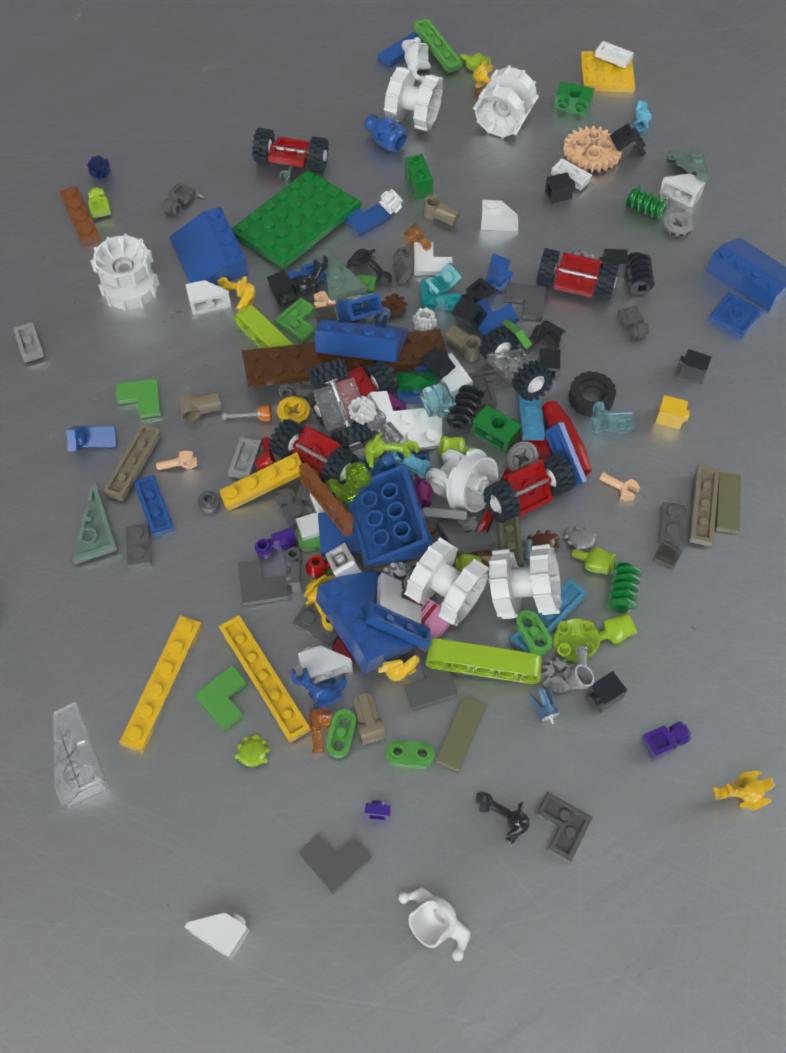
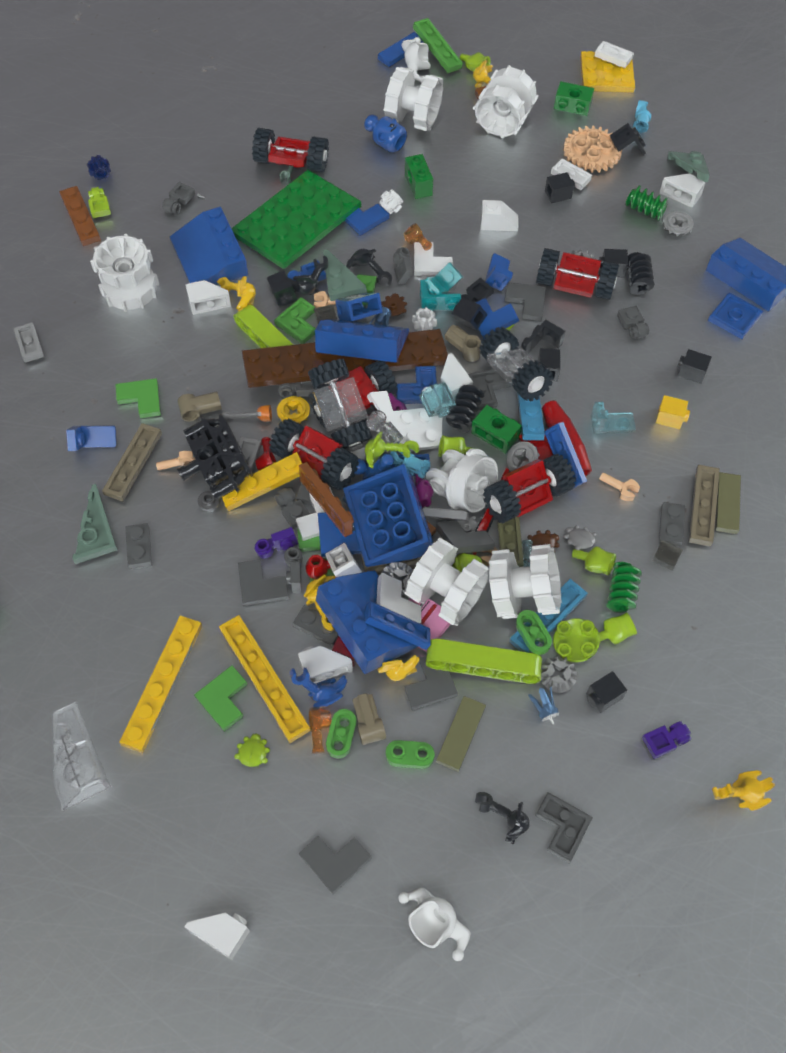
(153, 506): blue tile -> none
(216, 456): none -> black piece
(357, 477): clear neon green leg -> none
(362, 410): white gear -> none
(377, 811): dark purple plate -> none
(415, 380): green slope -> none
(434, 210): dark tan piece -> none
(438, 362): black bracket -> none
(517, 332): bright green tile -> none
(581, 675): light grey bar -> none
(591, 380): black tyre -> none

